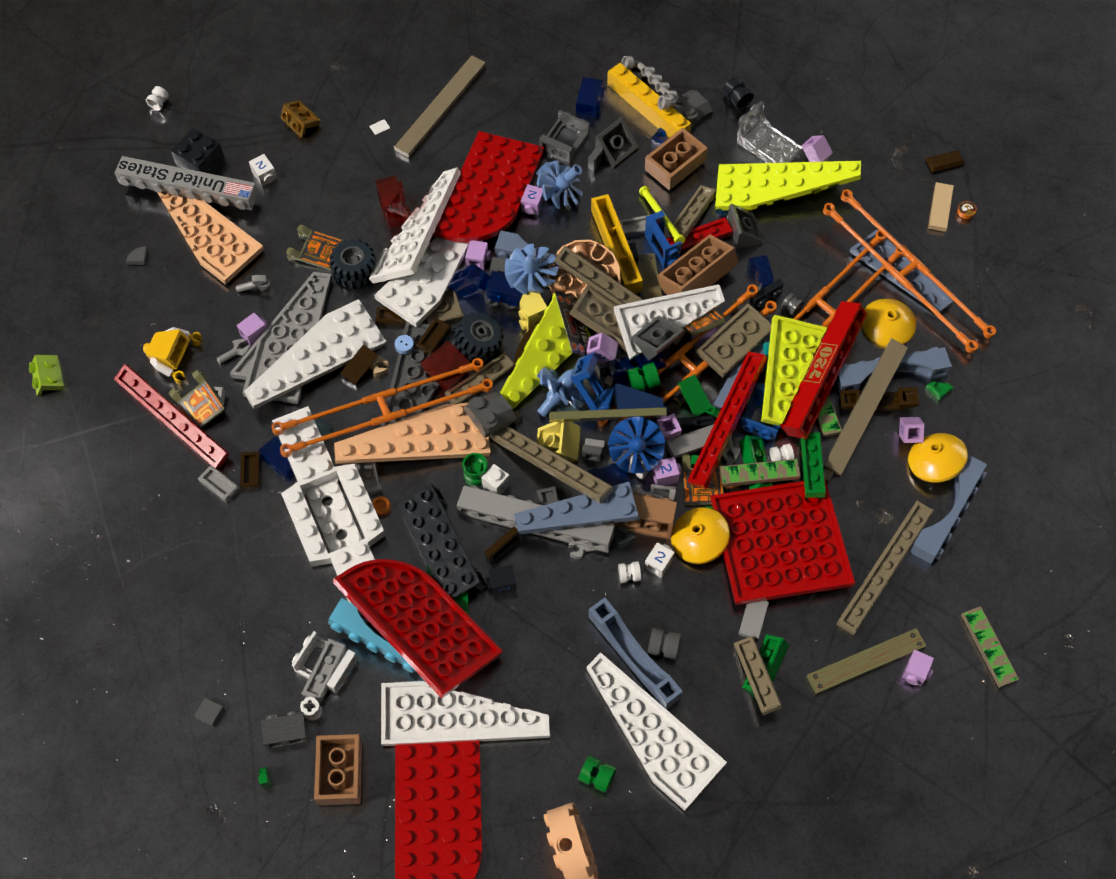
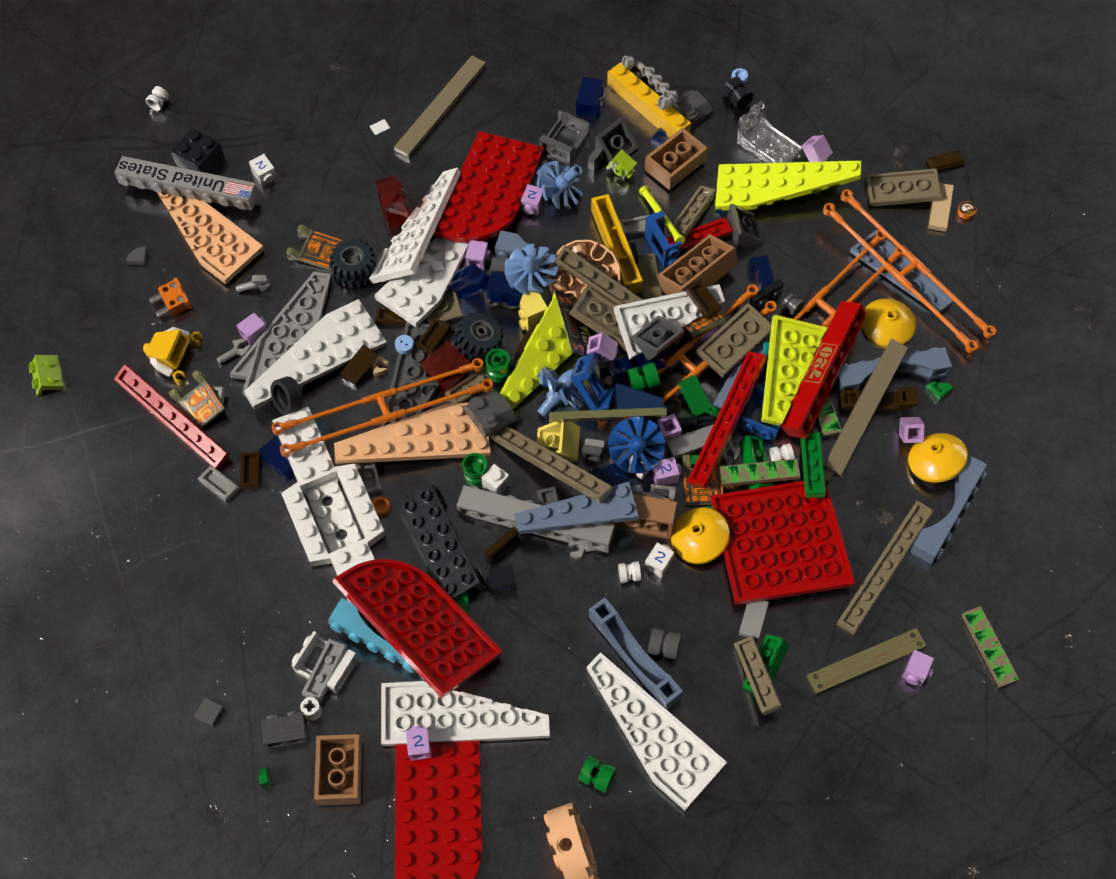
(173, 297): none -> orange piece
(286, 395): none -> black tyre
(299, 117): pearl gold bracket -> none
(418, 743): none -> lavender brick
(498, 365): none -> green wheel
(622, 165): none -> lime brick
(703, 299): none -> dark brown tile
(742, 73): none -> light blue tile
(903, 187): none -> dark tan tile

